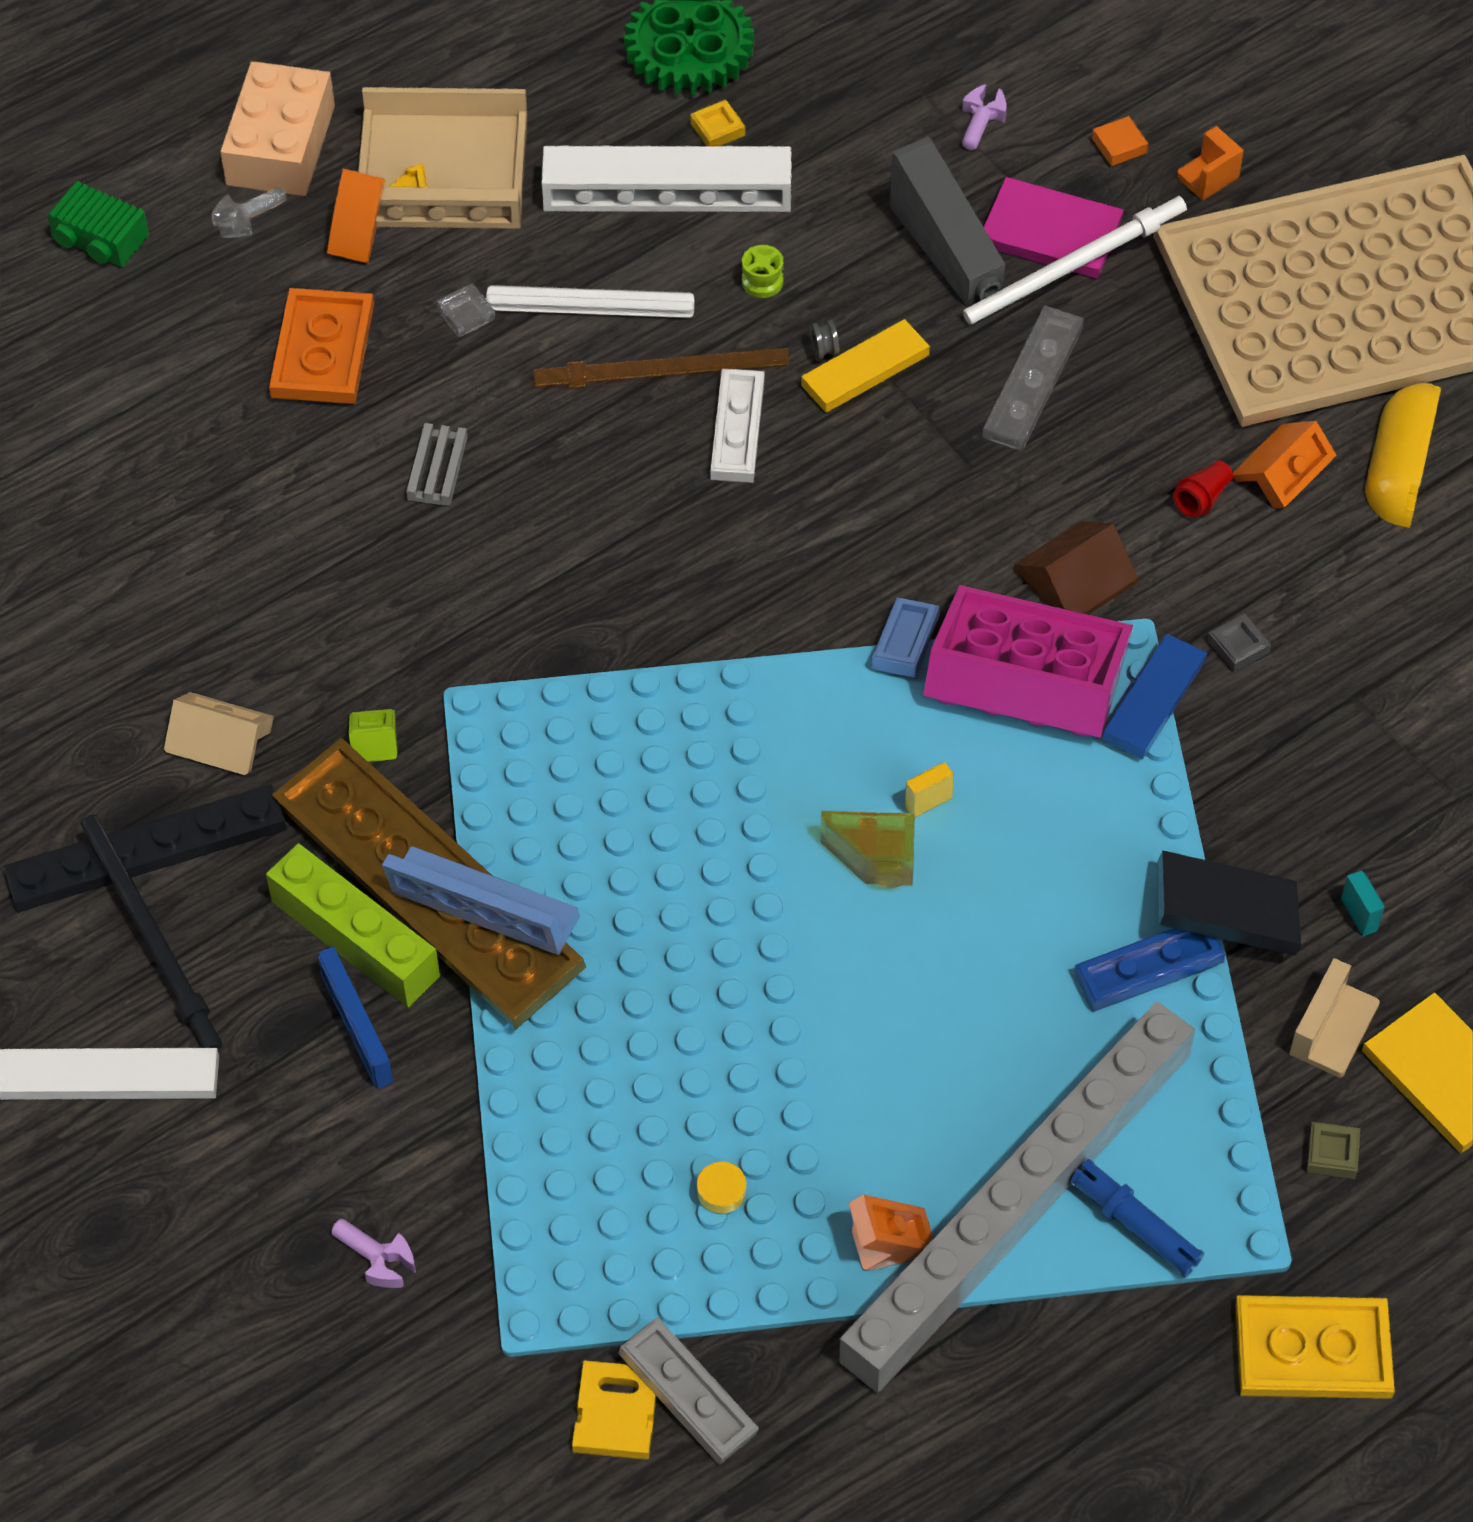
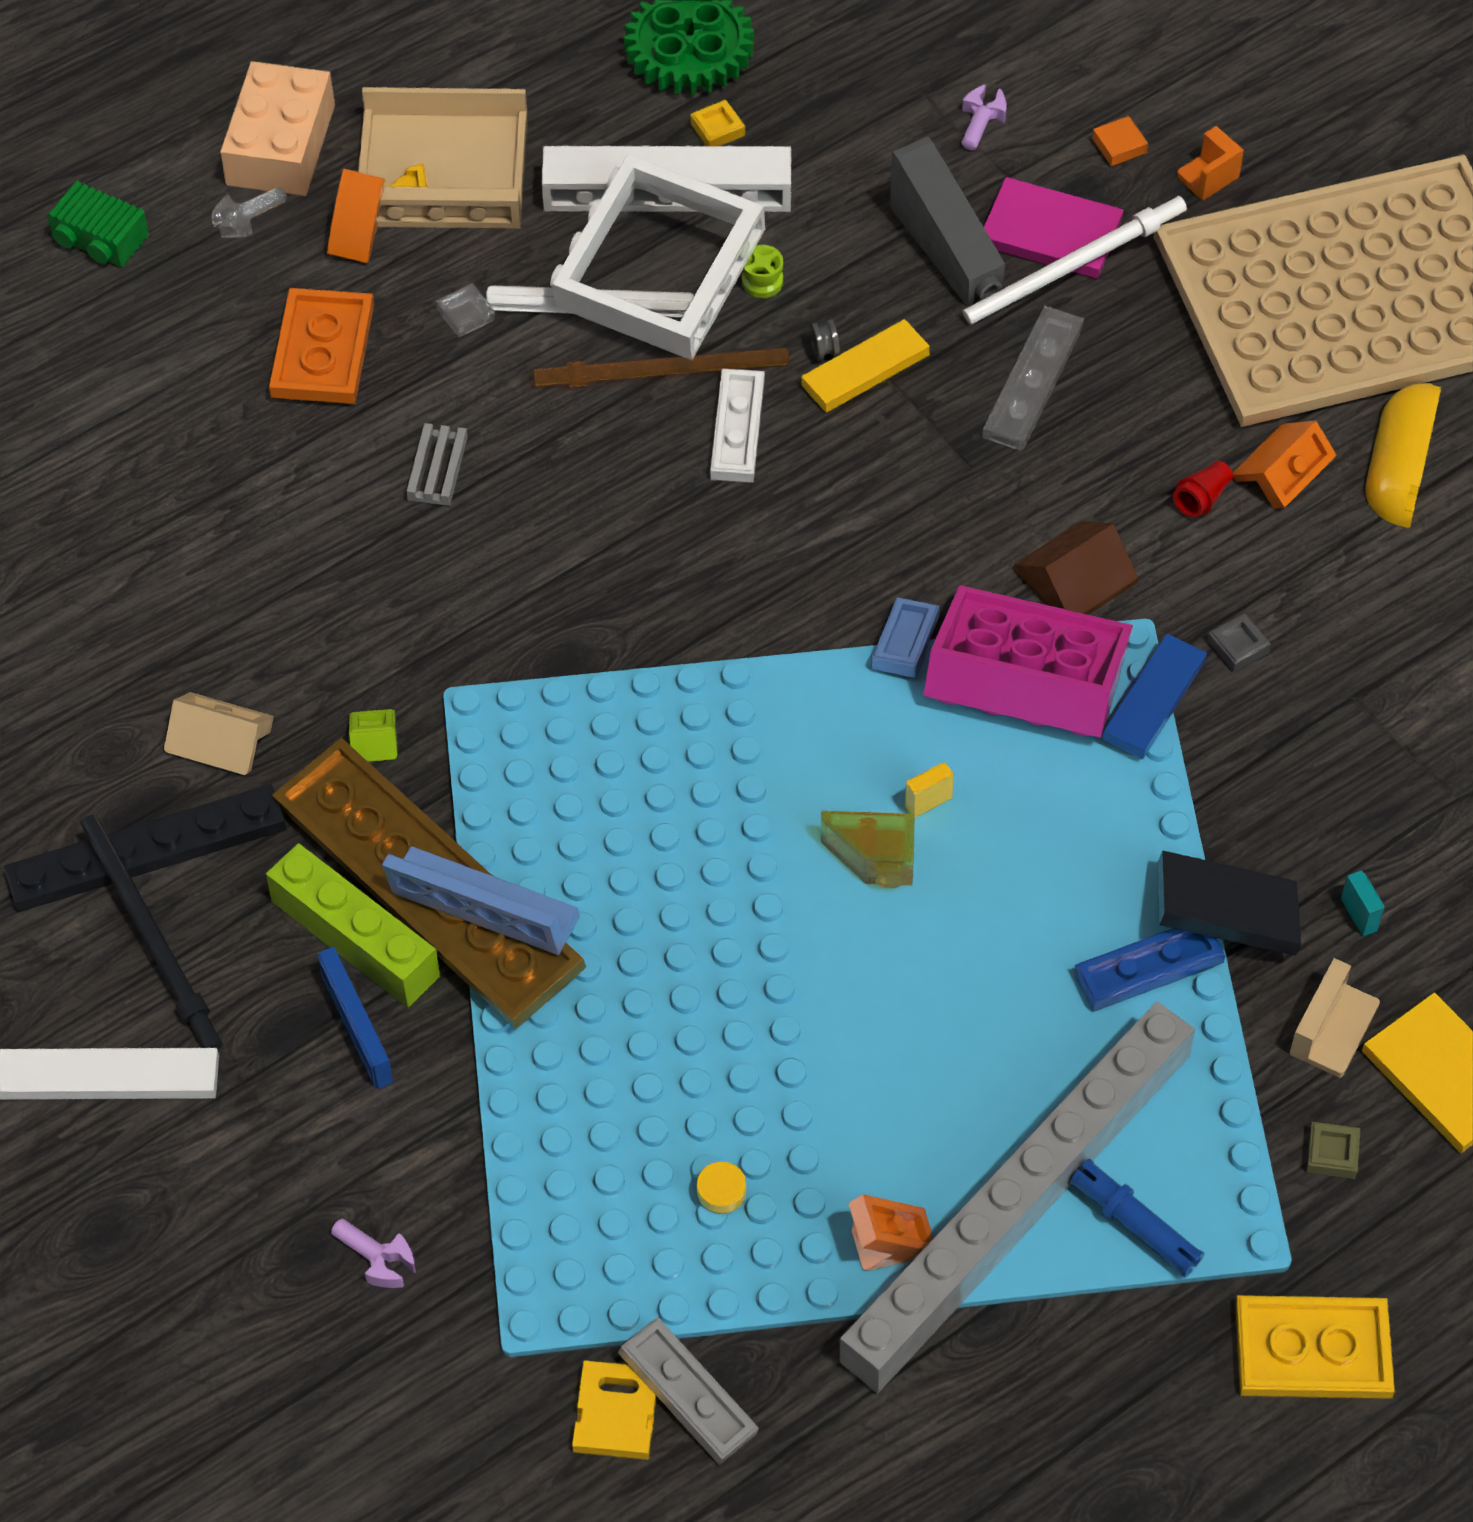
(633, 320): none -> white window

